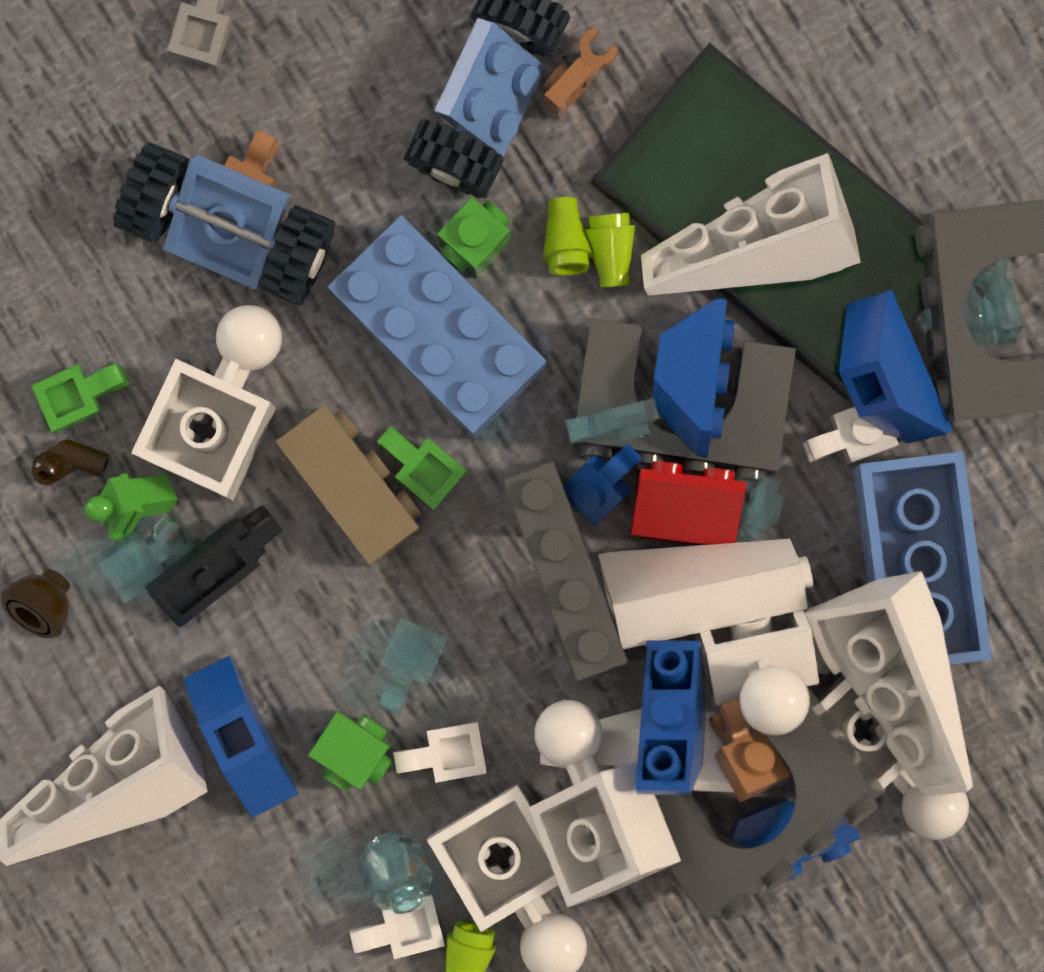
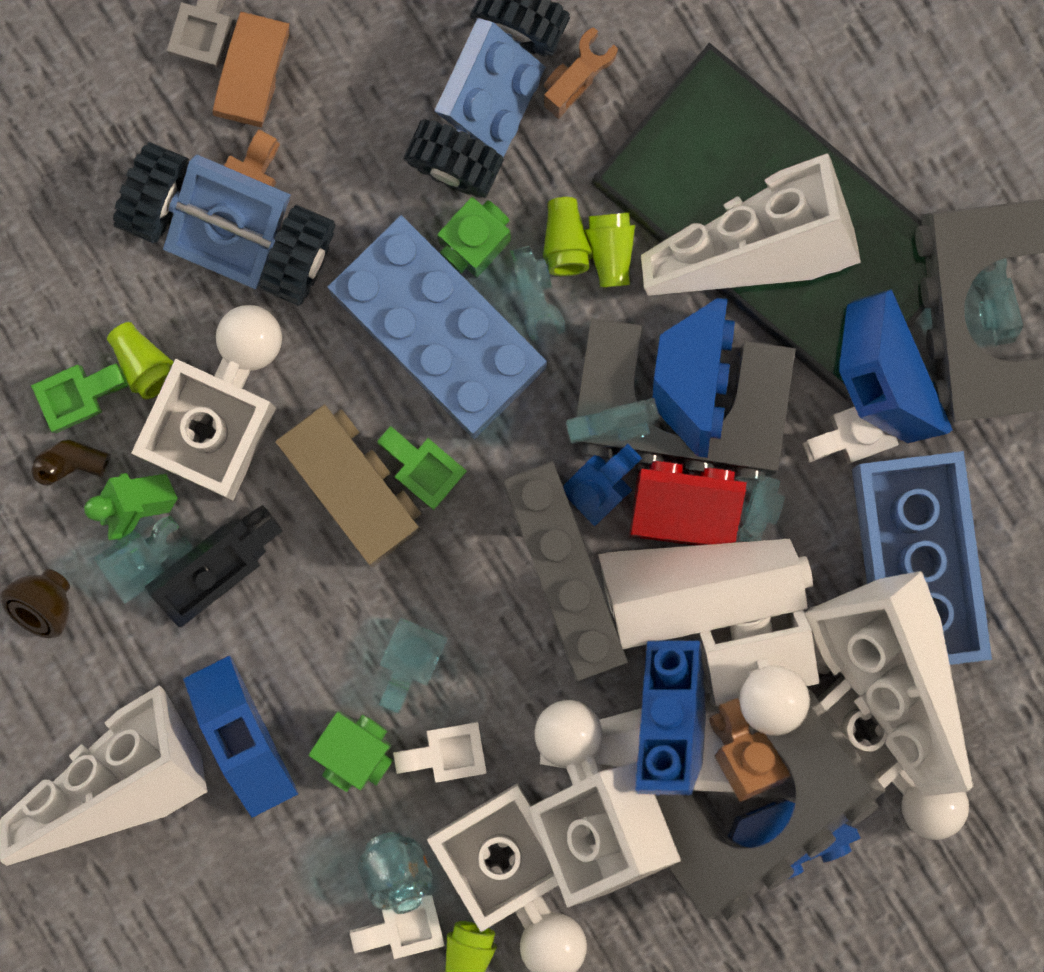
(140, 360): none -> lime cone
(251, 69): none -> medium nougat slope
(532, 280): none -> clear light blue plate

